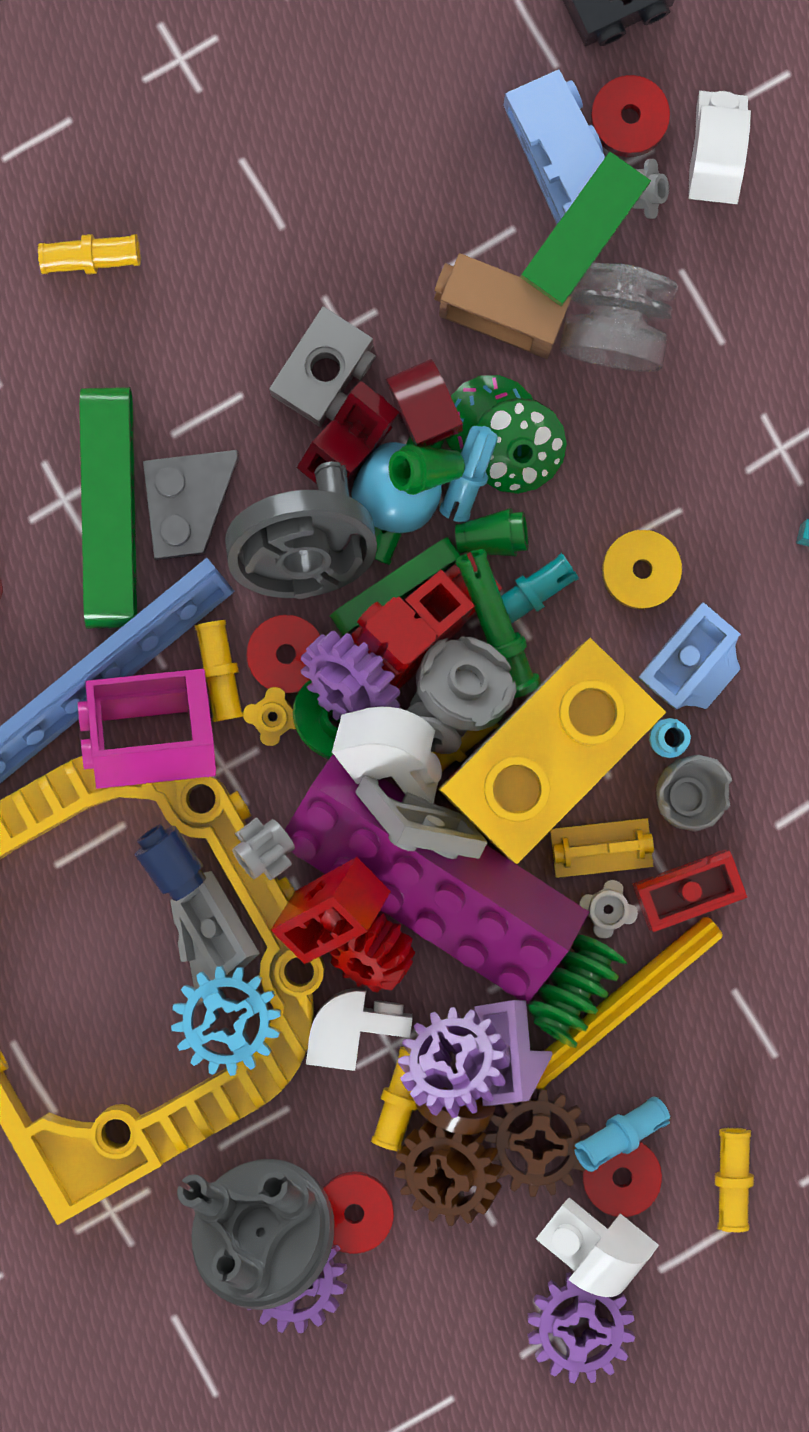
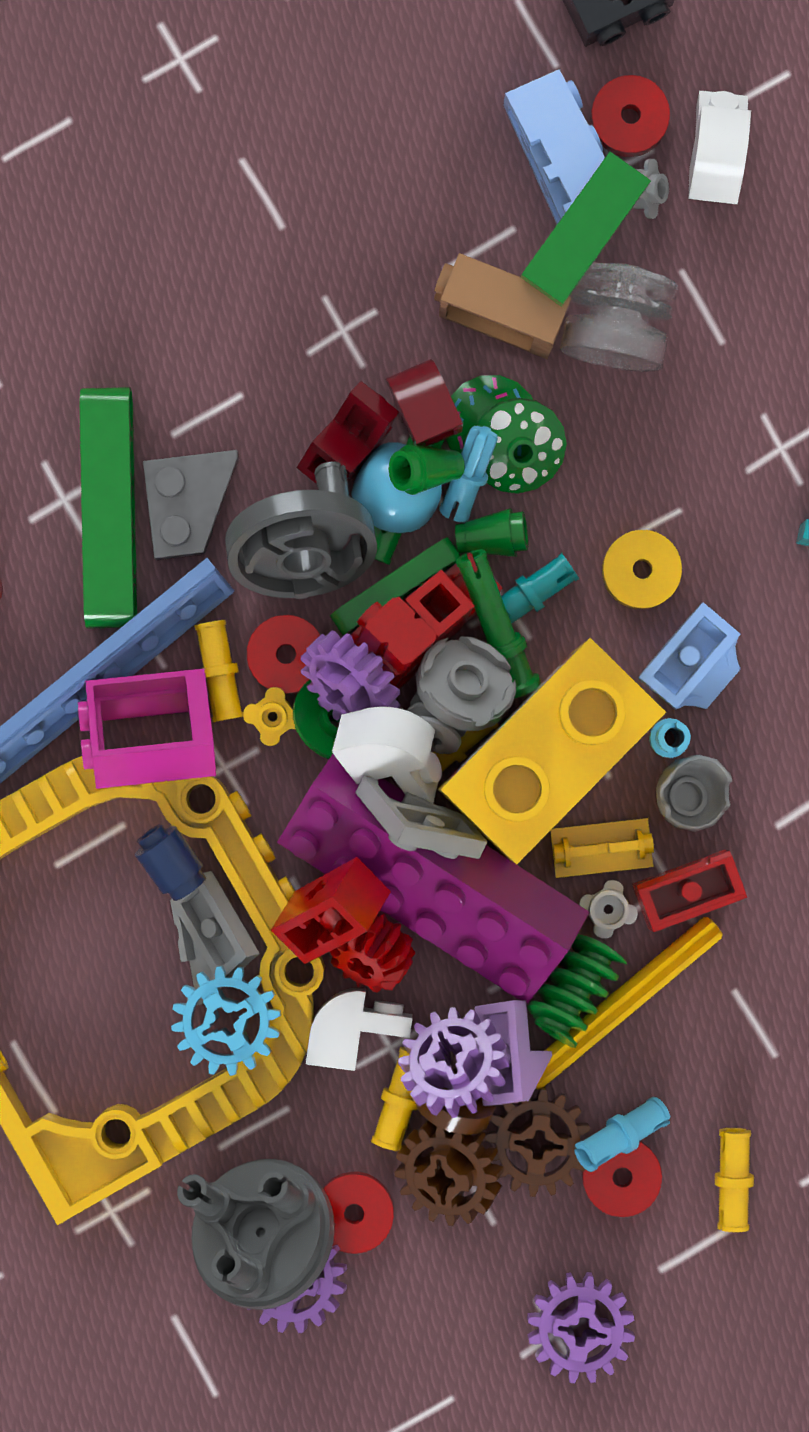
(89, 254): yellow pin -> none
(263, 849): light grey gear -> none
(325, 338): light grey brick -> none
(600, 1257): white brick -> none

